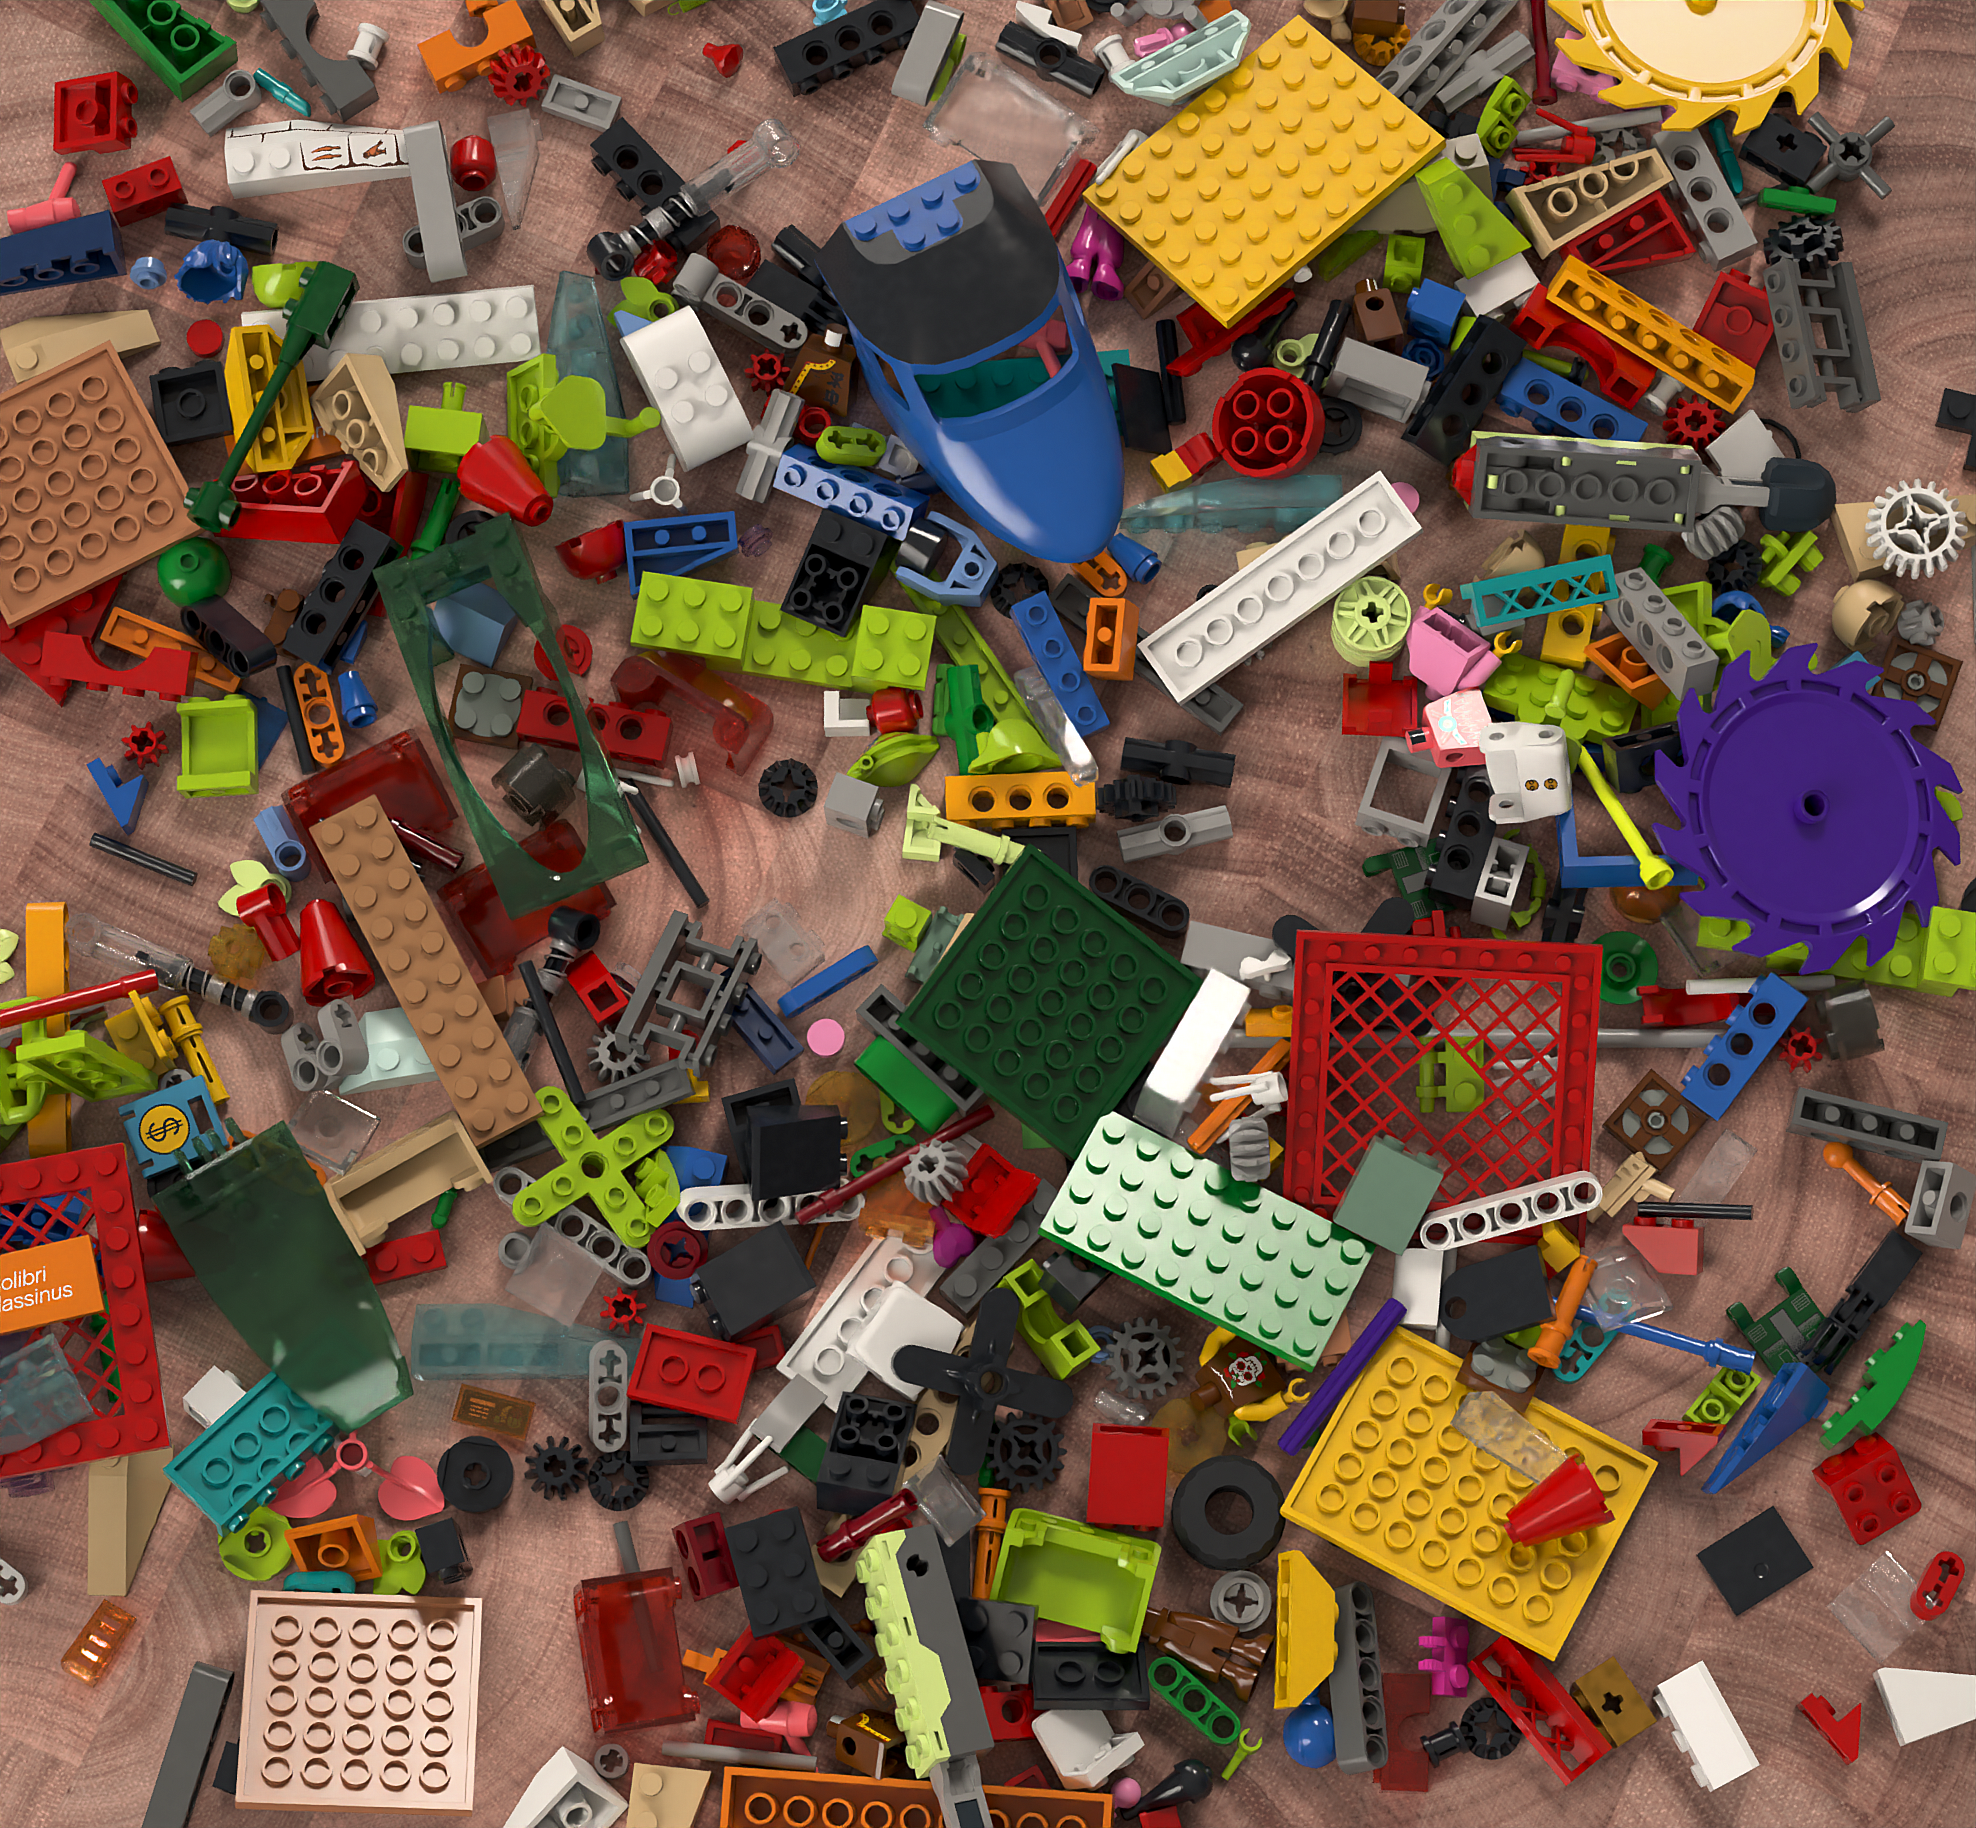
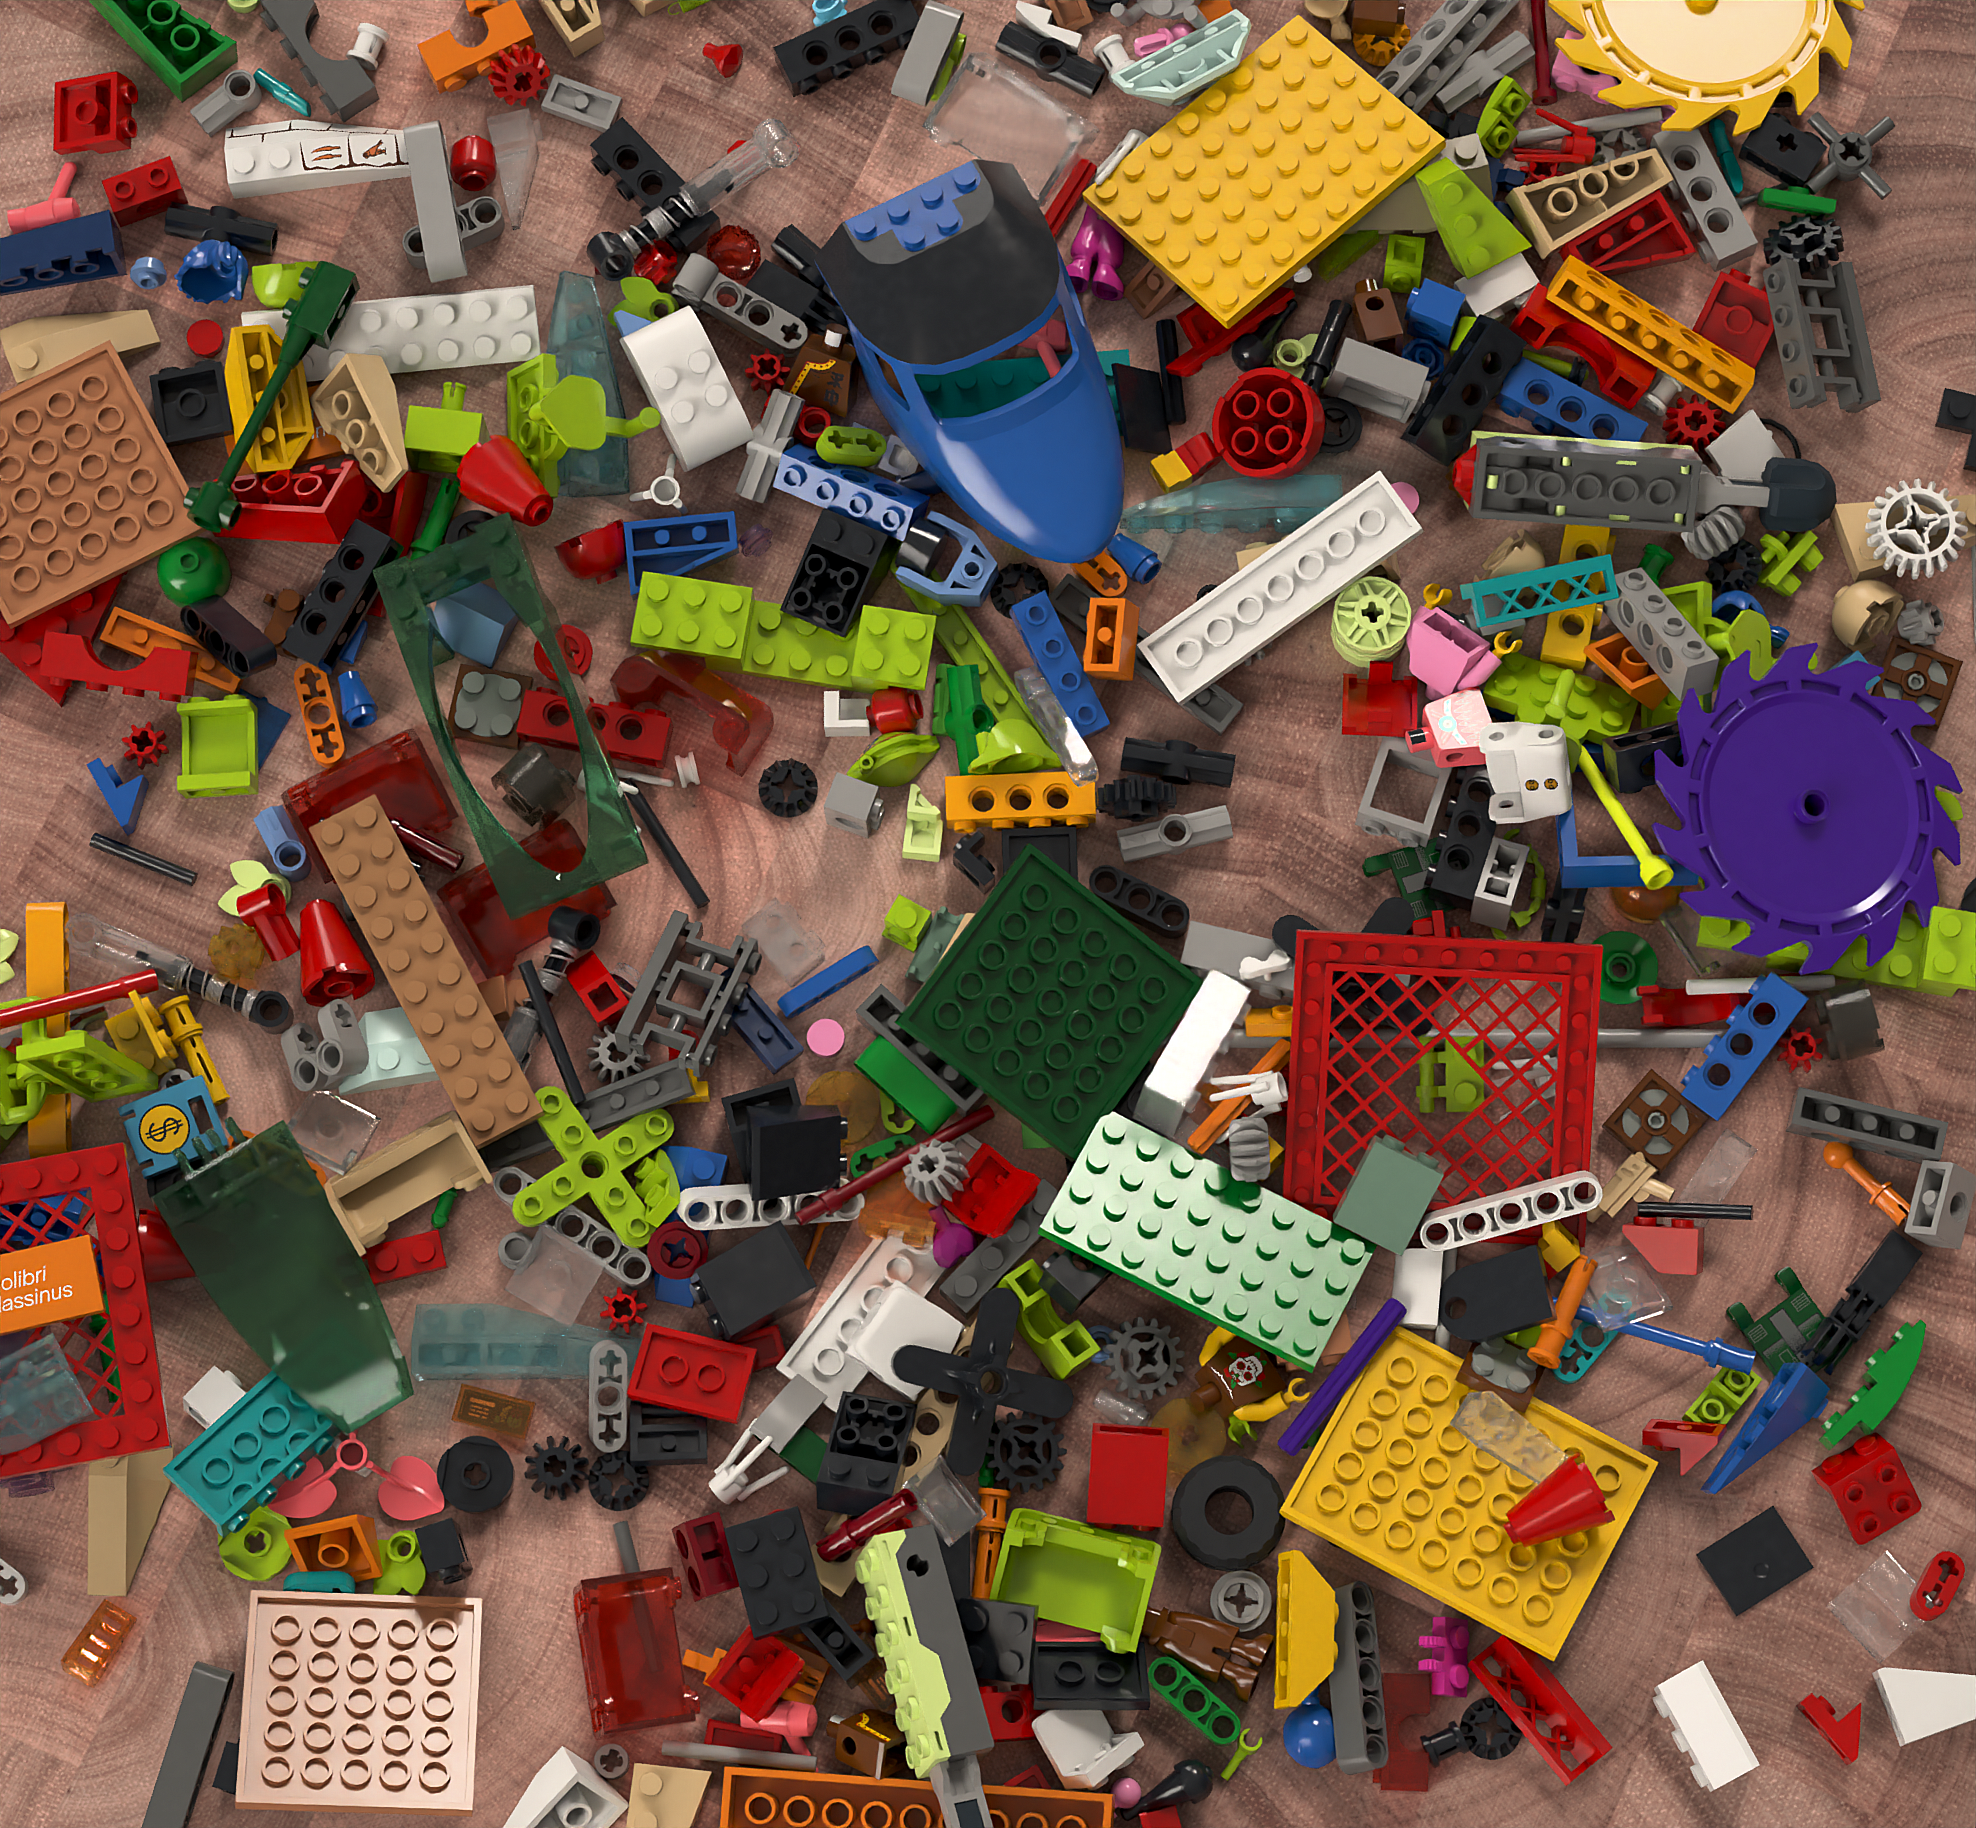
(296, 720): black bar -> none
(975, 841): yellowish green pin -> none
(1613, 1682): pearl gold brick -> none

